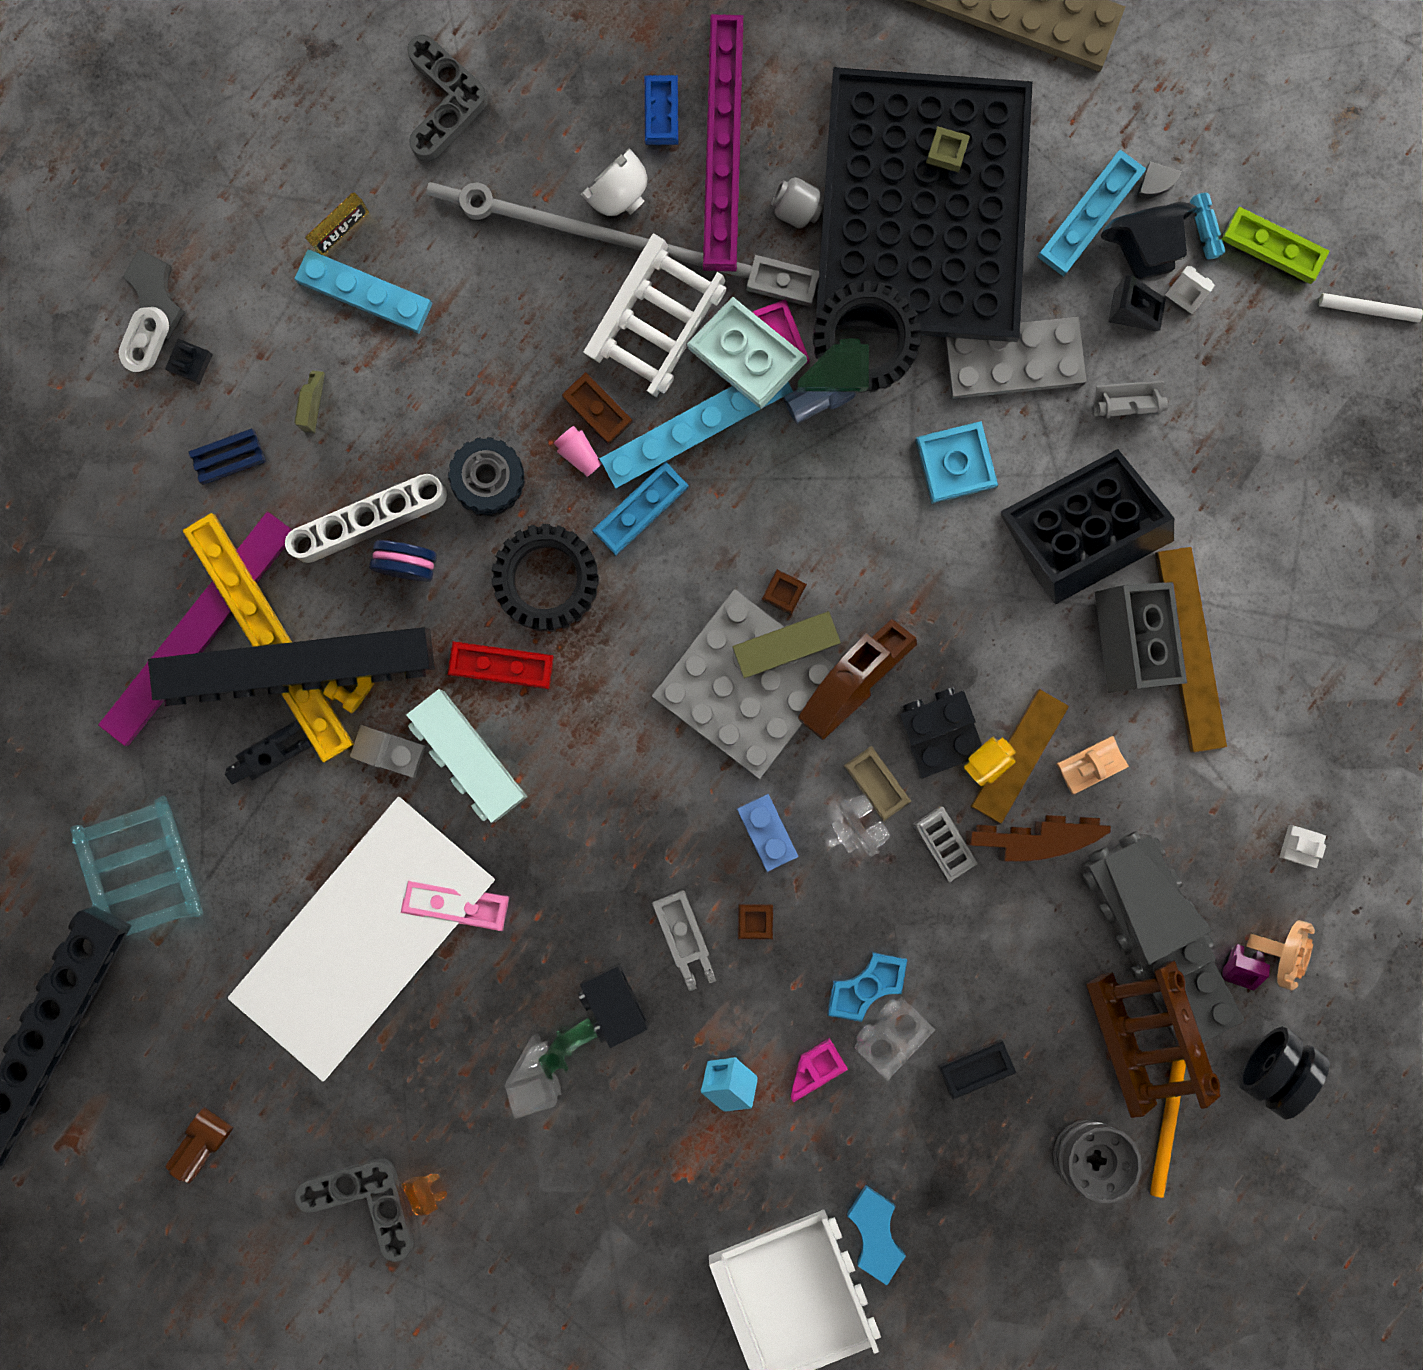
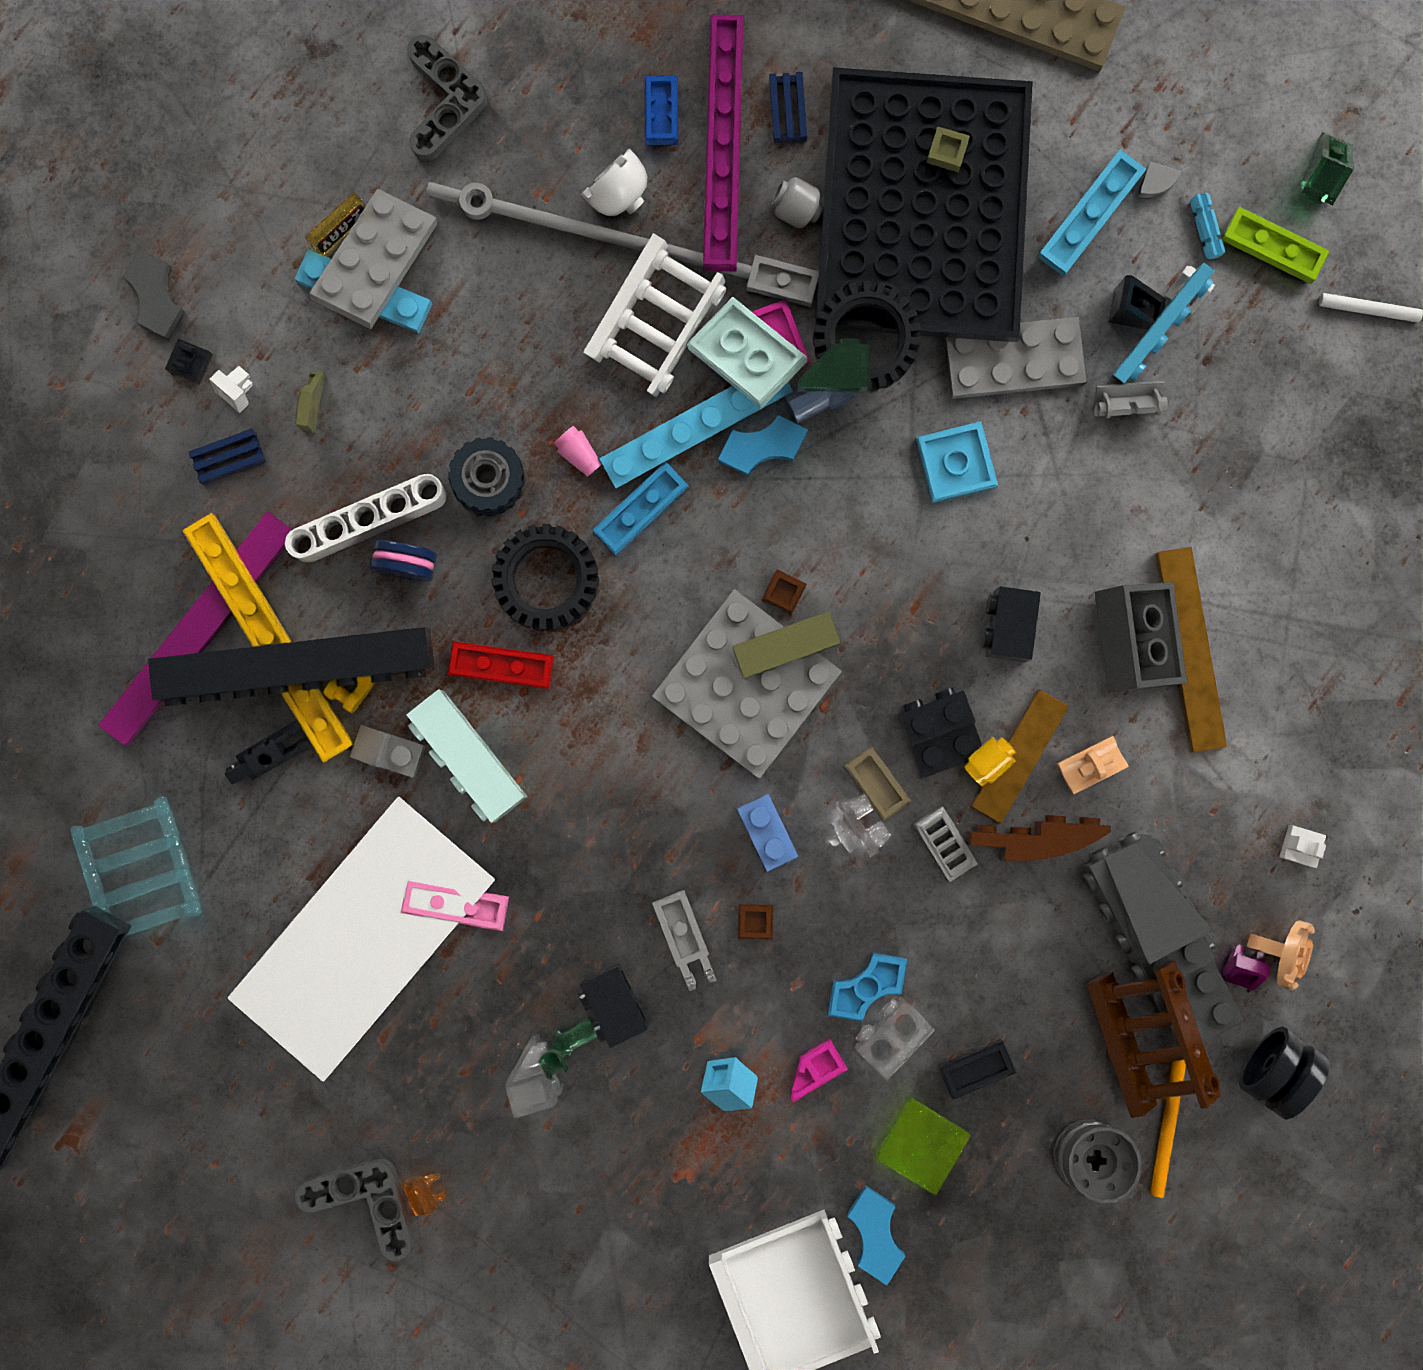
(143, 336): white plate -> none
(203, 1138): reddish brown piece -> none
(232, 387): none -> white tile
(373, 258): none -> light grey plate
(597, 408): reddish brown plate -> none
(776, 441): none -> dark azure tile
(786, 80): none -> dark blue tile
(853, 676): reddish brown slope -> none
(923, 1145): none -> clear neon green tile
(1011, 624): none -> black brick
(1089, 525): black slope -> none
(1151, 238): black piece -> none
(1174, 313): none -> medium azure plate
(1328, 170): none -> clear green slope

